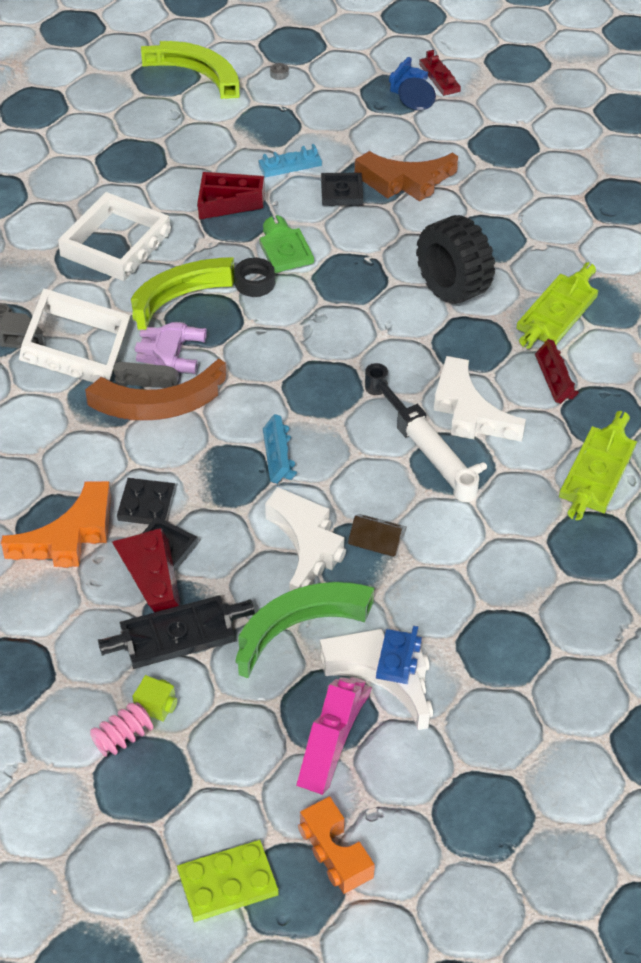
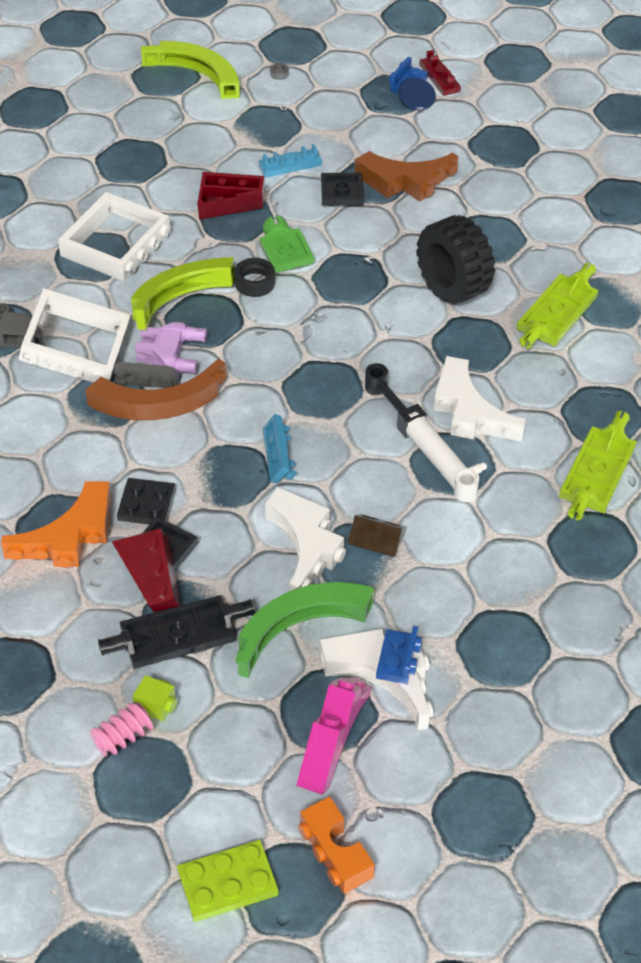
(555, 372): dark red plate -> none

